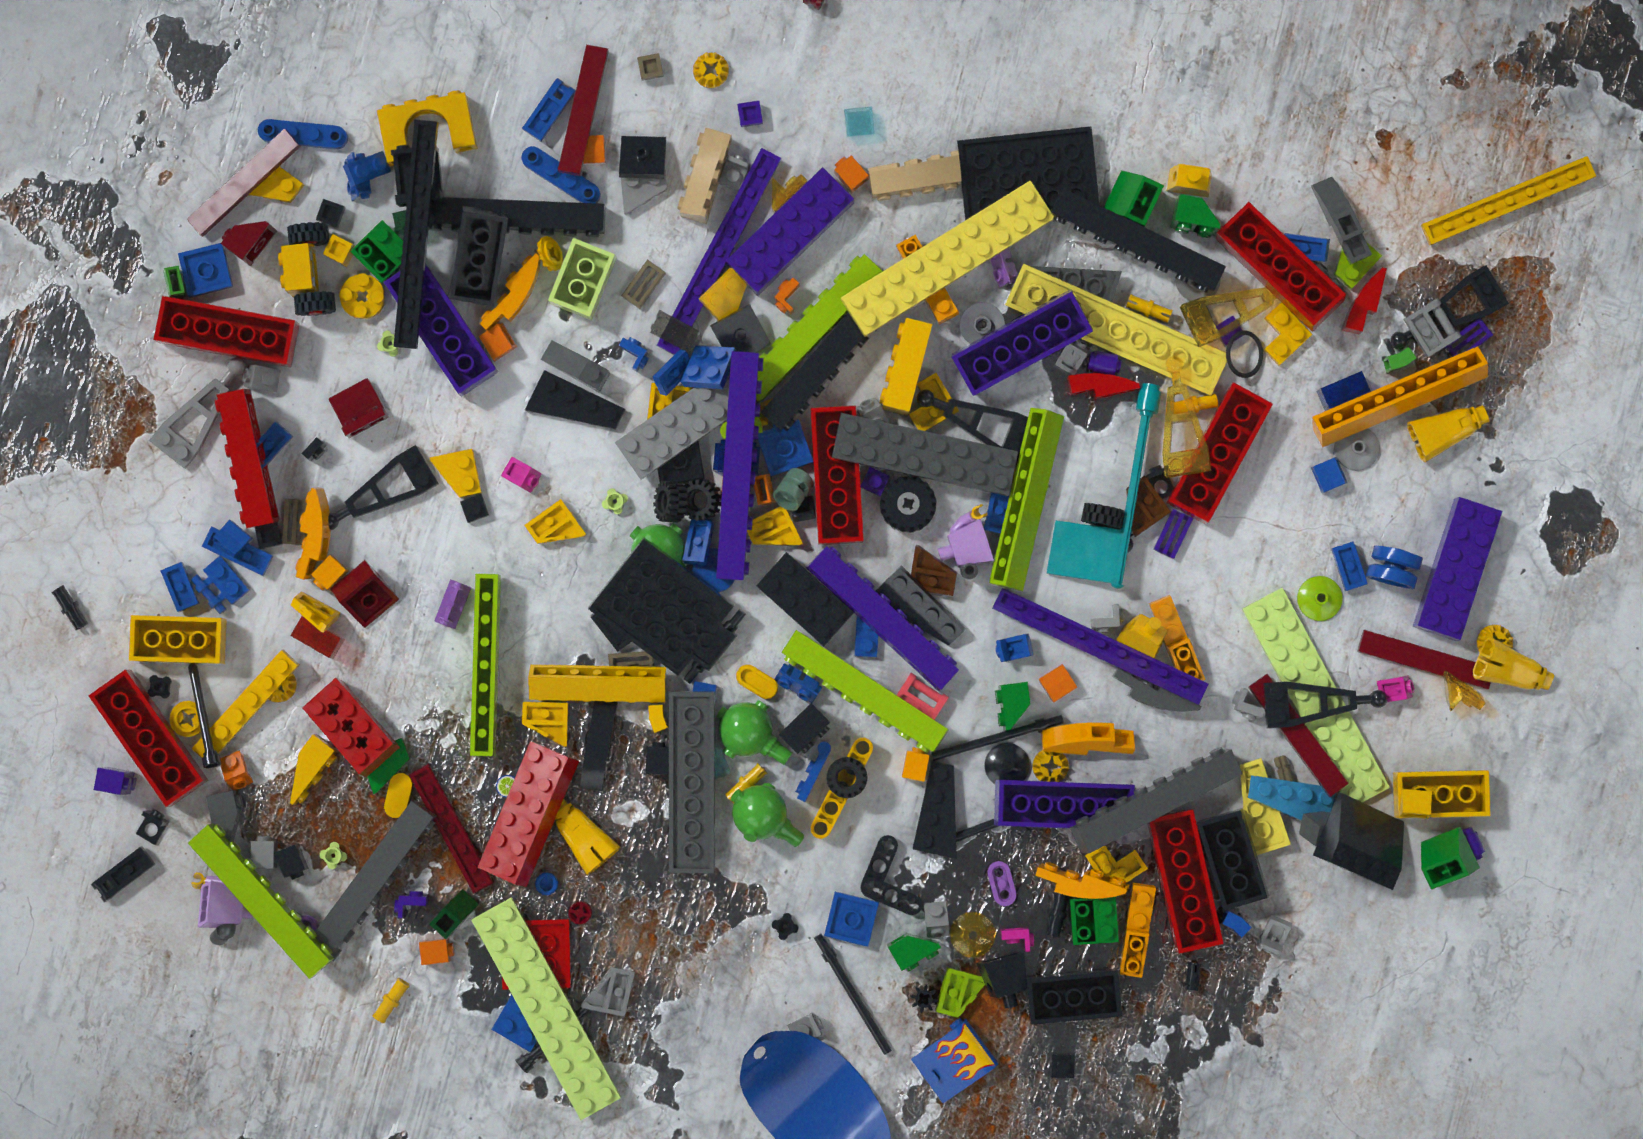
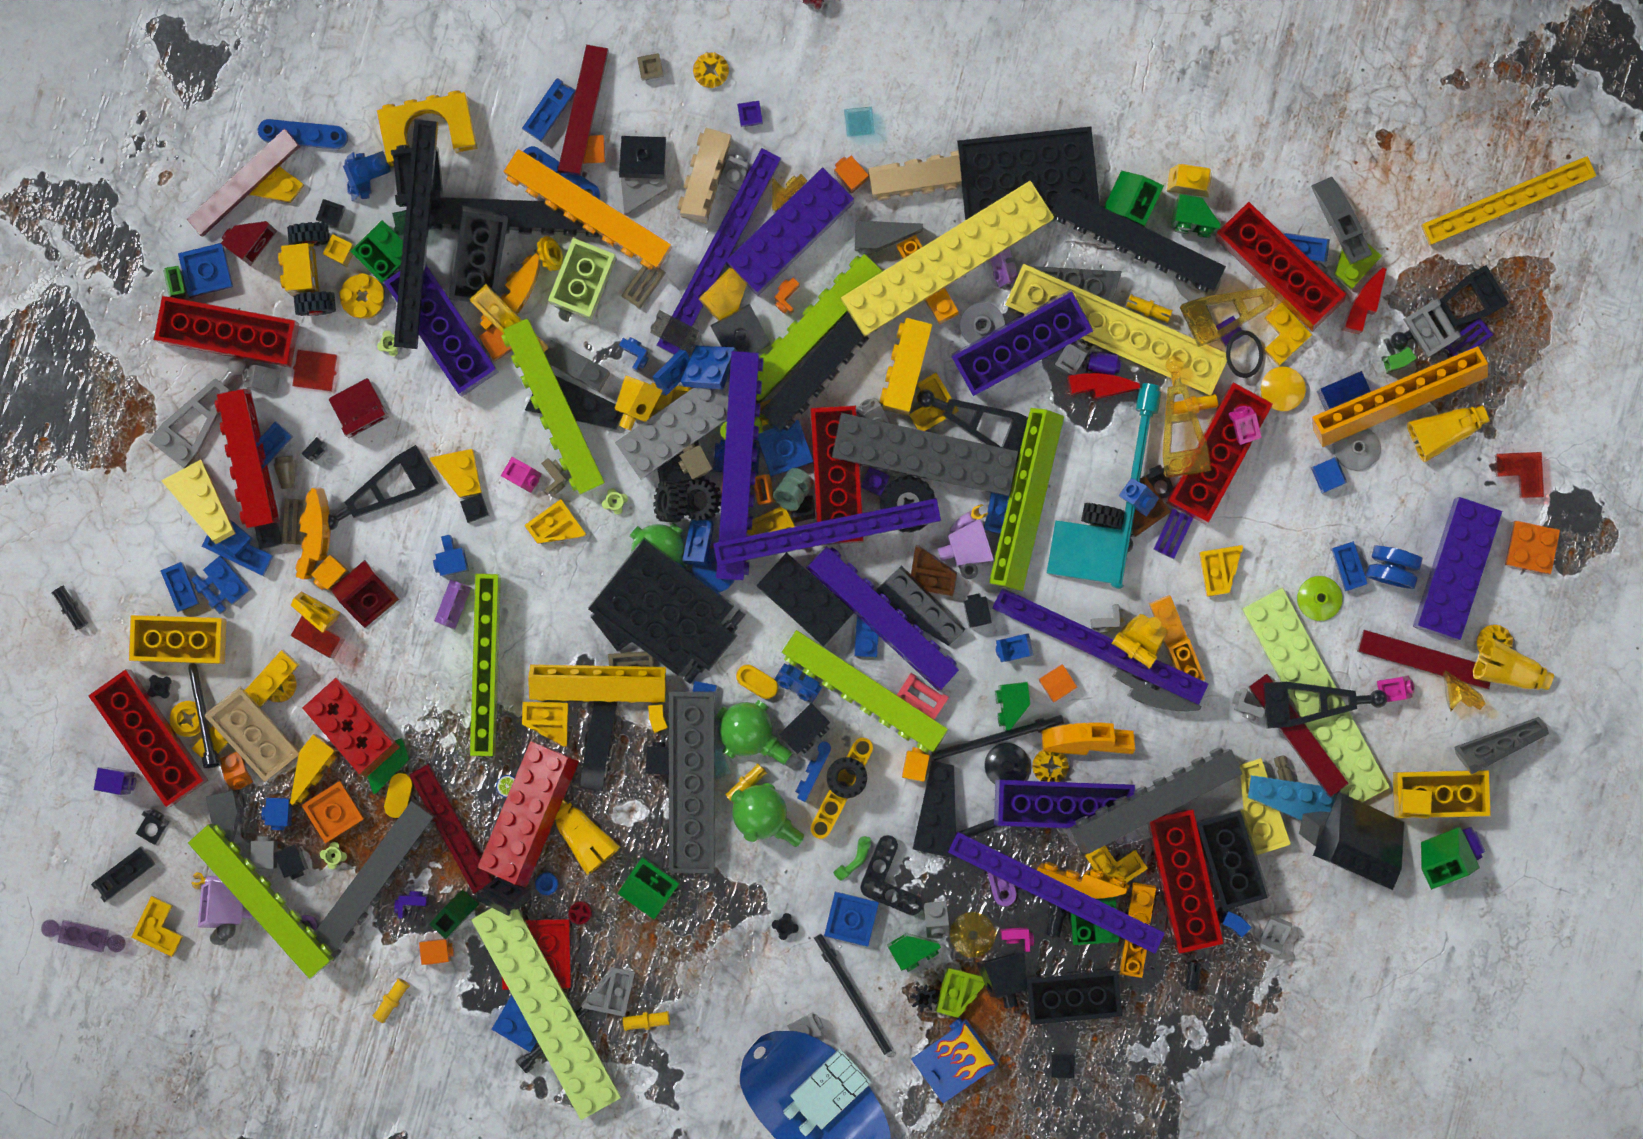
(83, 935): none -> clear purple plate
(151, 928): none -> yellow plate
(199, 497): none -> light yellow wing
(252, 734): none -> tan plate
(277, 813): none -> blue brick
(285, 471): none -> dark tan cone
(314, 370): none -> clear red piece
(333, 812): none -> orange plate
(452, 560): none -> blue brick
(497, 310): none -> yellow tile
(503, 895): none -> black plate
(553, 406): none -> lime brick
(554, 470): none -> dark tan bracket
(587, 209): none -> light orange brick
(636, 401): none -> yellow torso
(646, 1020): none -> yellow pin
(648, 887): none -> green slope
(694, 462): none -> dark tan brick
(827, 532): none -> dark purple plate
(827, 1091): none -> light aqua tile
(862, 849): none -> bright green piece
(875, 236): none -> dark grey slope
(977, 610): none -> black brick
(1056, 892): none -> dark purple plate
(1134, 650): none -> yellow pin
(1139, 496): none -> blue bracket
(1219, 569): none -> yellow wing
(1245, 424): none -> dark pink bracket
(1283, 388): none -> yellow dish
(1495, 746): none -> dark grey wing
(1527, 468): none -> clear red plate
(1532, 547): none -> orange plate

